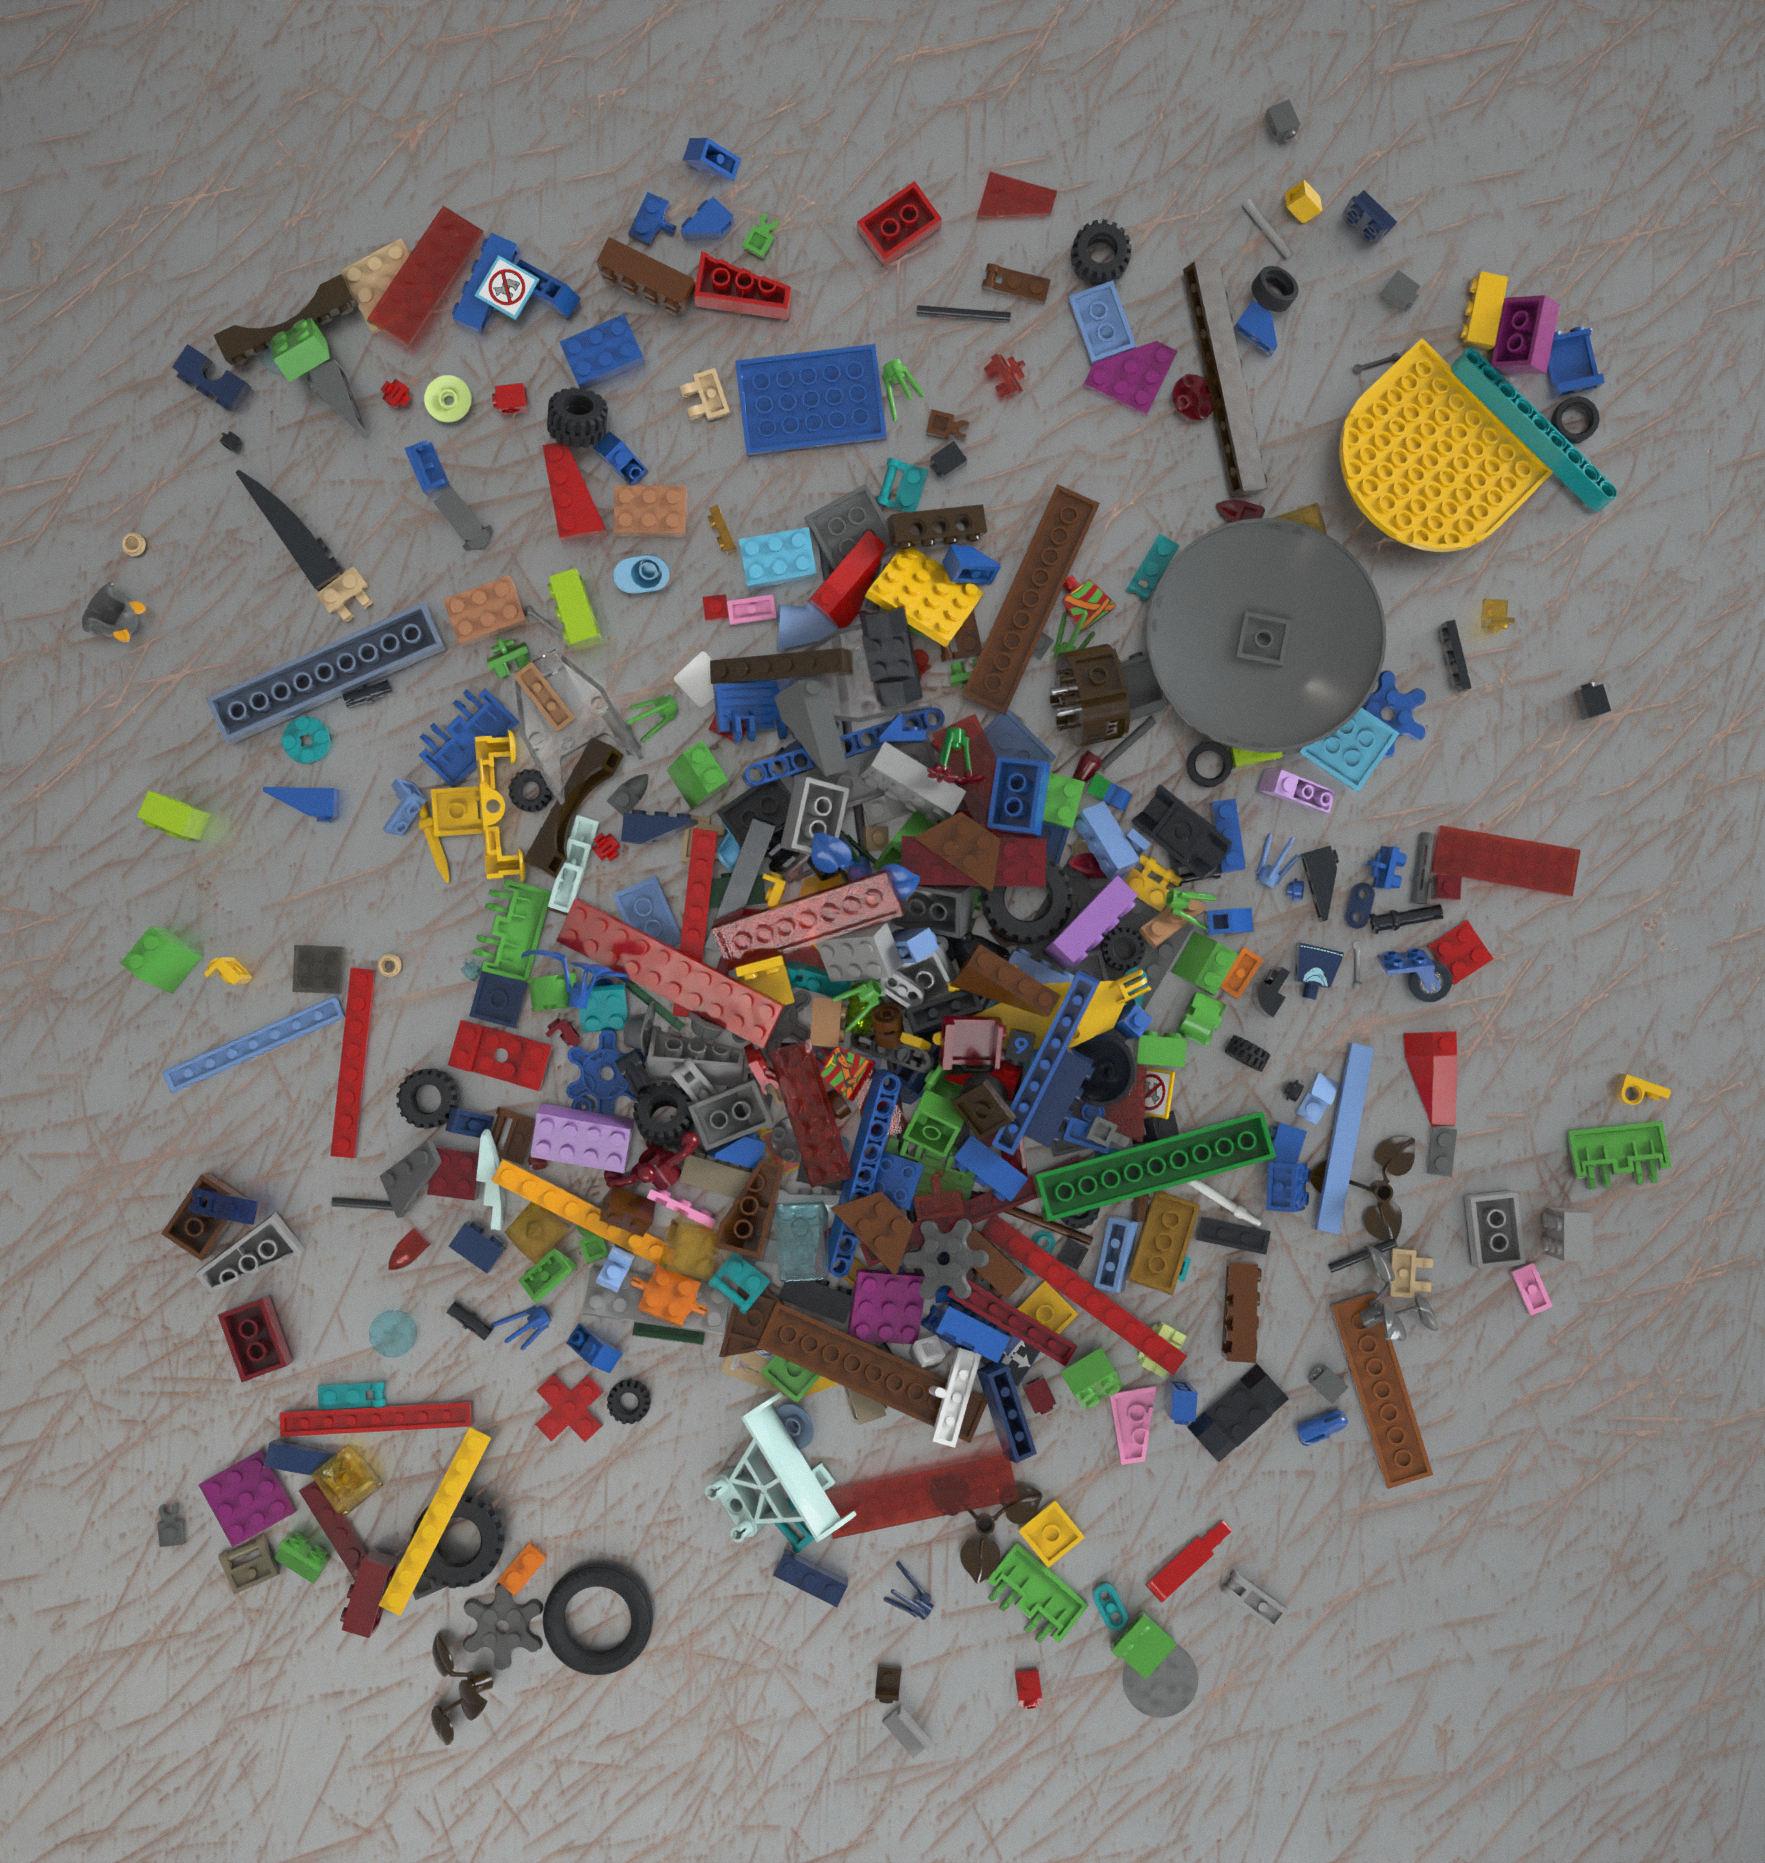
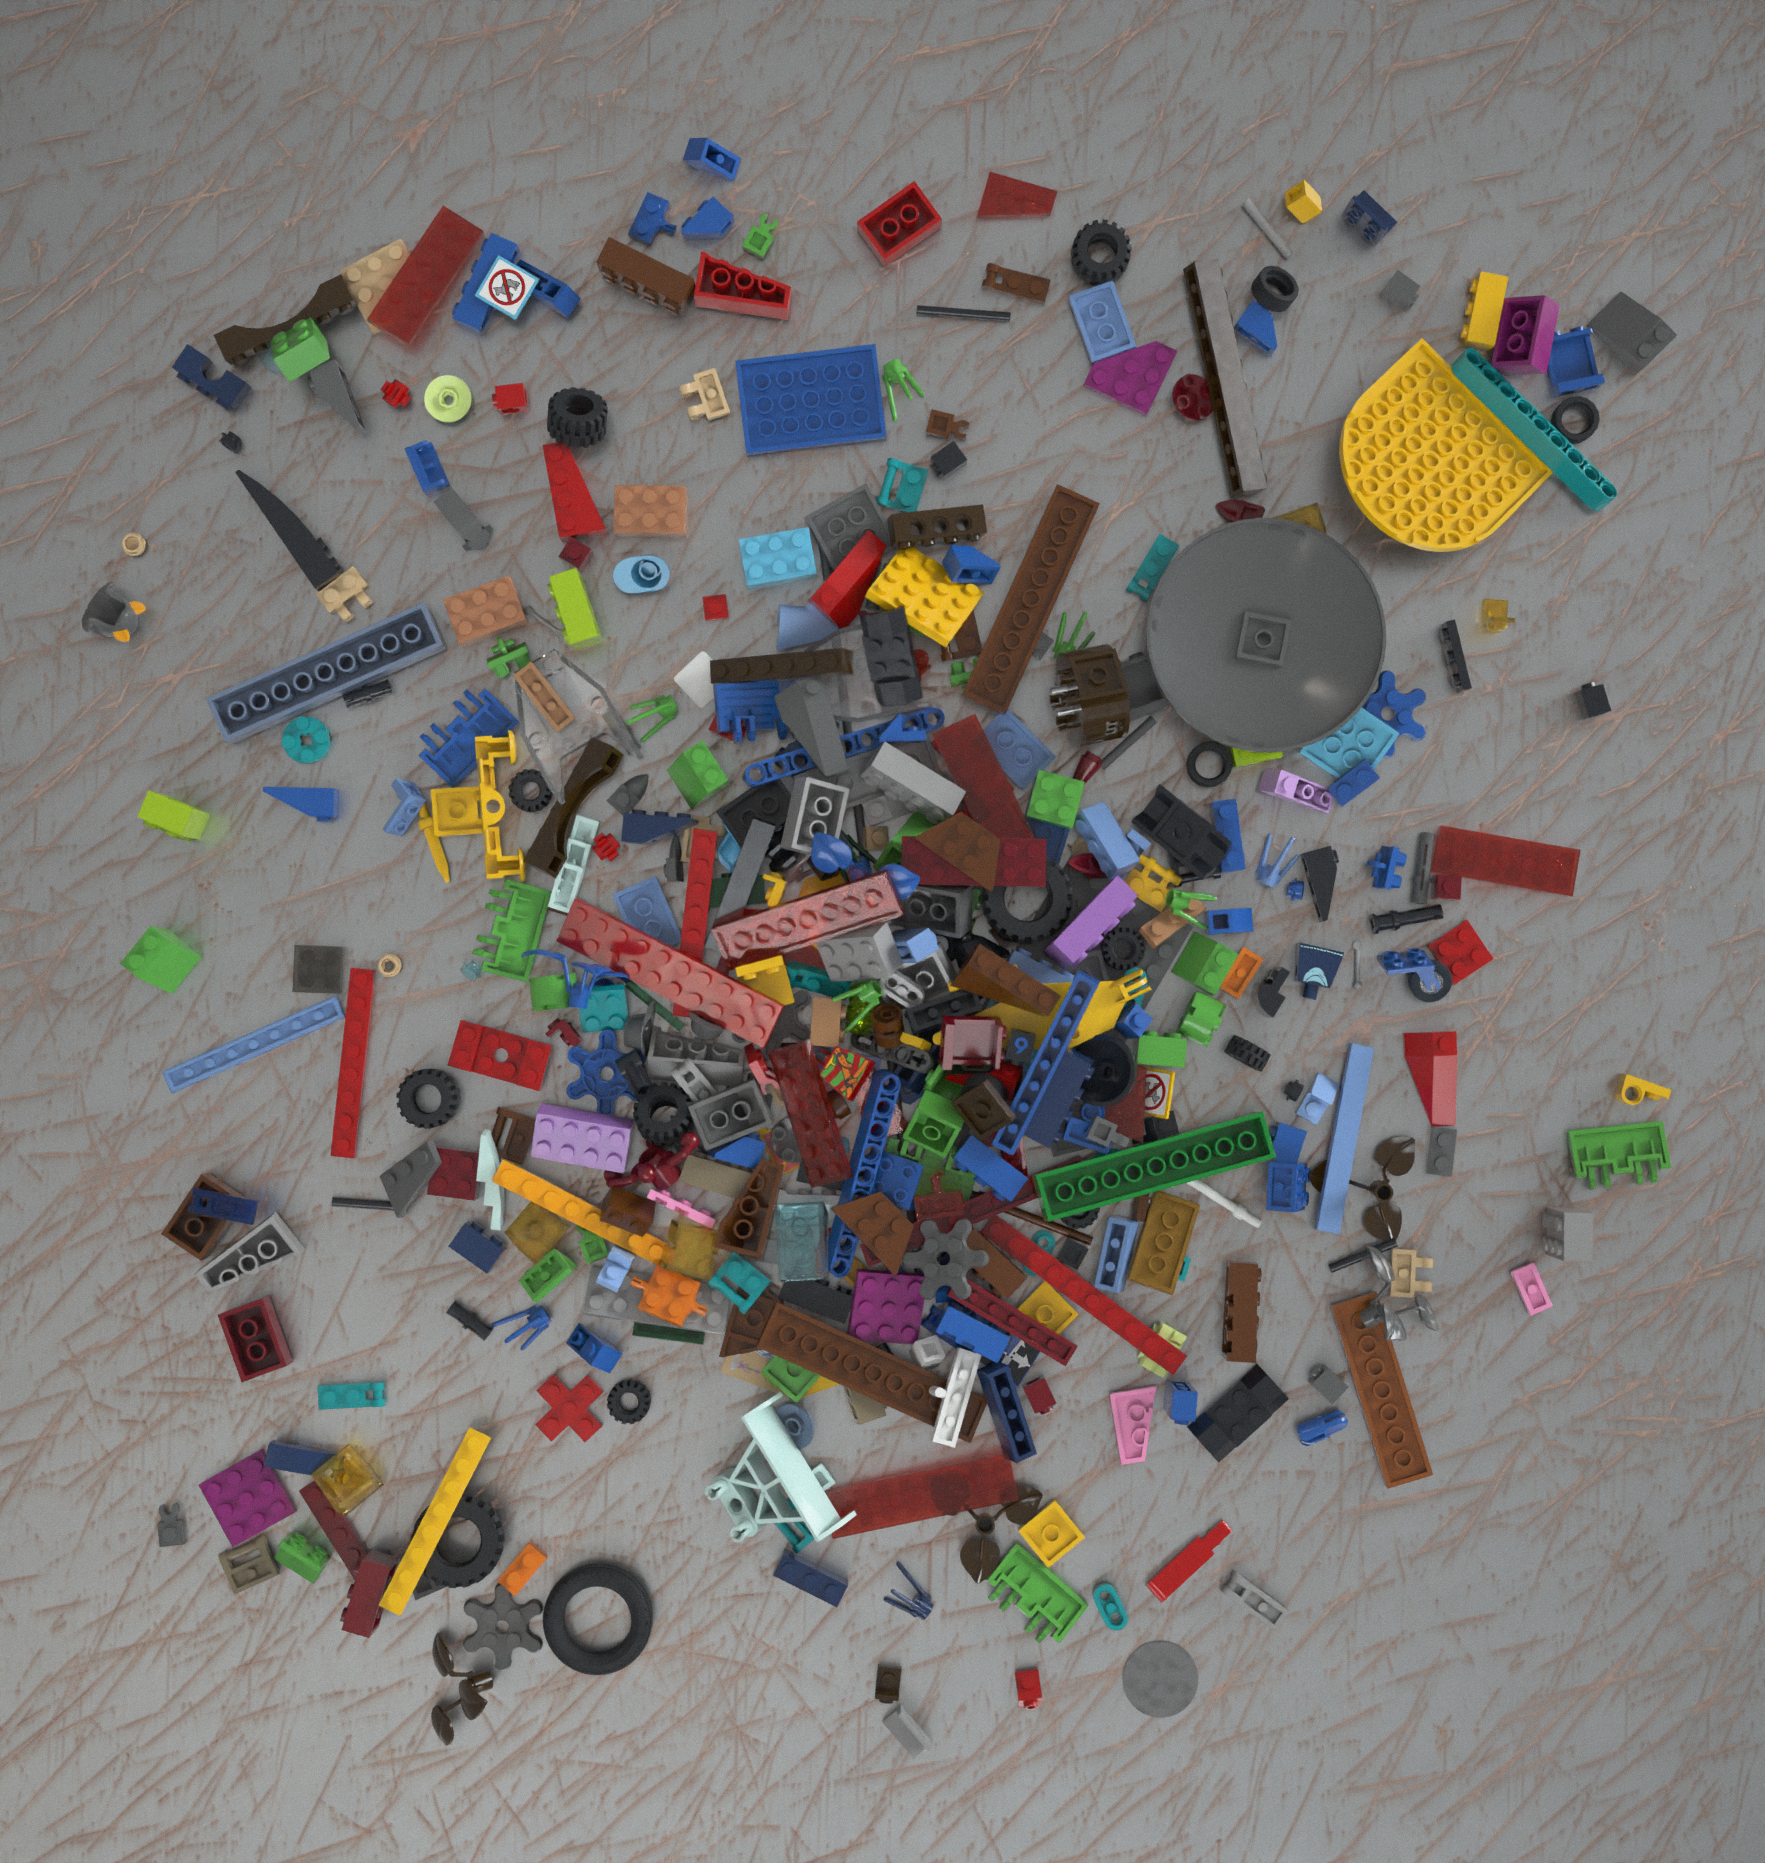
(229, 970): yellow bracket -> none
(375, 1419): red plate -> none
(393, 1333): clear light blue tile -> none
(408, 1250): clear red plate -> none
(468, 1122): dark blue plate -> none
(498, 999): dark blue plate -> none
(536, 1164): clear red hinge -> none
(576, 554): none -> dark red brick
(584, 1100): blue plate -> none
(602, 352): blue brick -> none
(620, 458): blue slope -> none
(674, 867): none -> dark grey plate
(717, 521): pearl gold plate -> none
(751, 609): bright pink plate -> none
(953, 741): plant -> none
(1000, 366): clear red hips -> none
(1018, 796): blue brick -> none
(1086, 598): torso -> none
(1092, 1379): bright green brick -> none
(1110, 793): leg -> none
(1143, 1645): bright green bracket -> none
(1233, 1235): black plate -> none
(1282, 120): dark grey brick -> none
(1353, 782): none -> blue plate
(1357, 369): dark grey hinge -> none
(1358, 905): dark blue plate -> none
(1494, 1229): light grey brick -> none
(1631, 331): none -> dark grey slope

